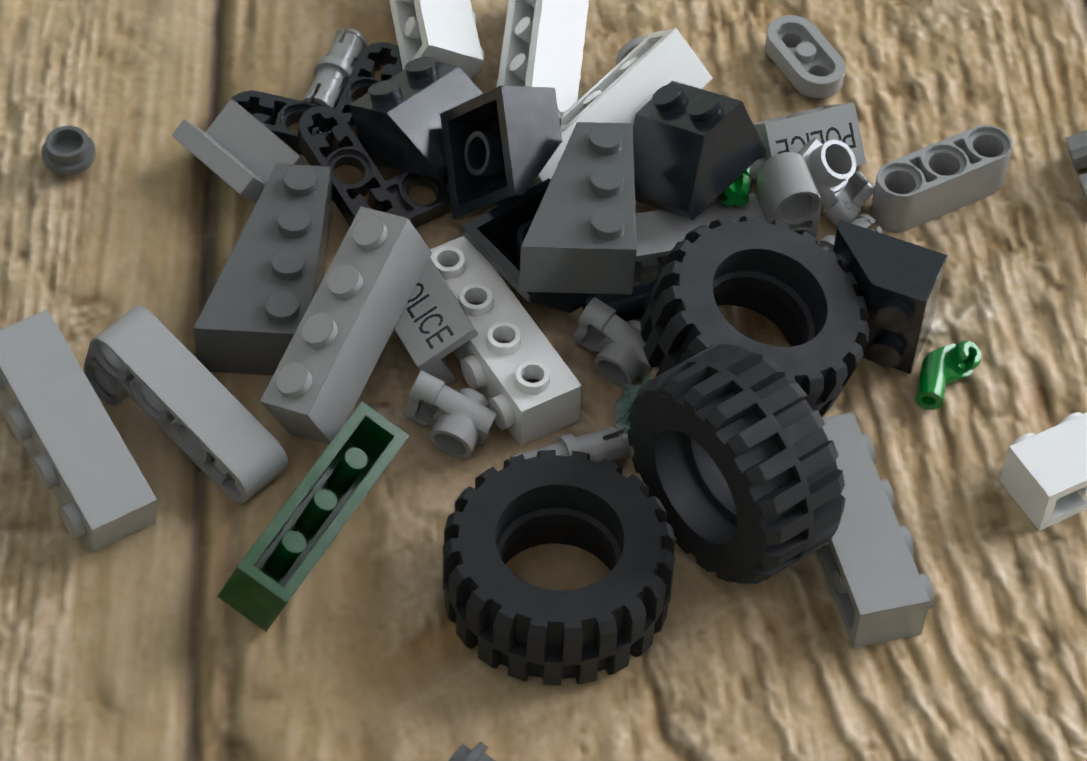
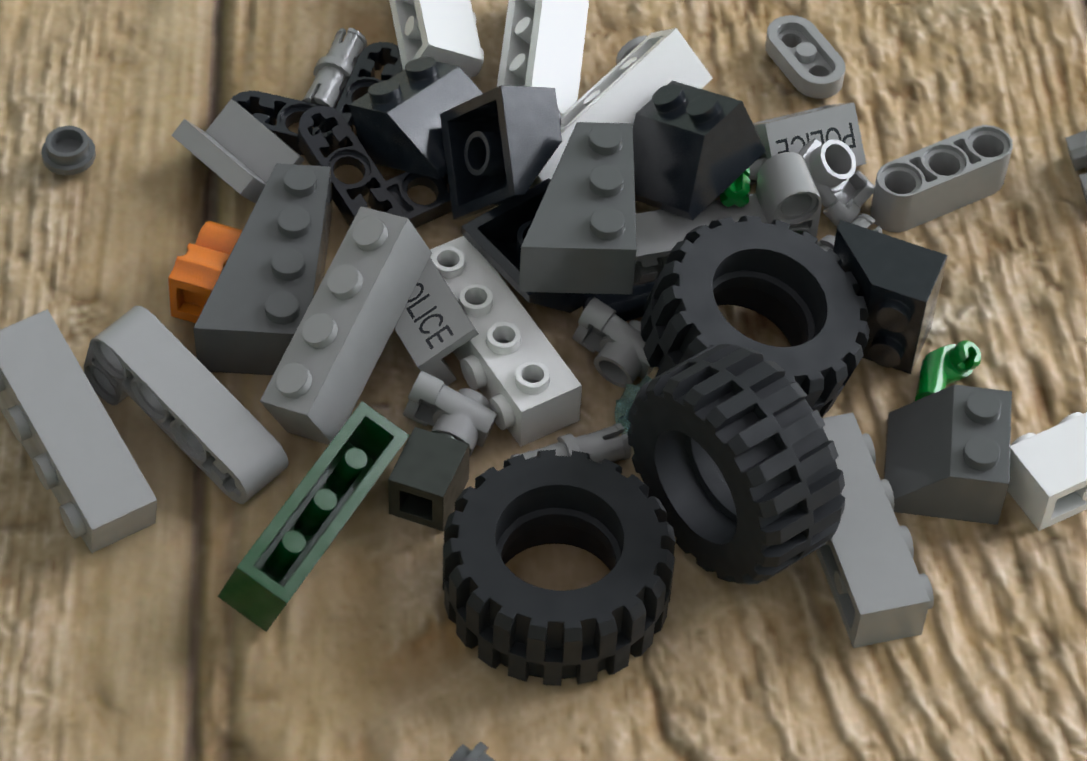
(199, 270): none -> orange leg
(428, 478): none -> pearl dark grey brick
(951, 454): none -> dark grey slope

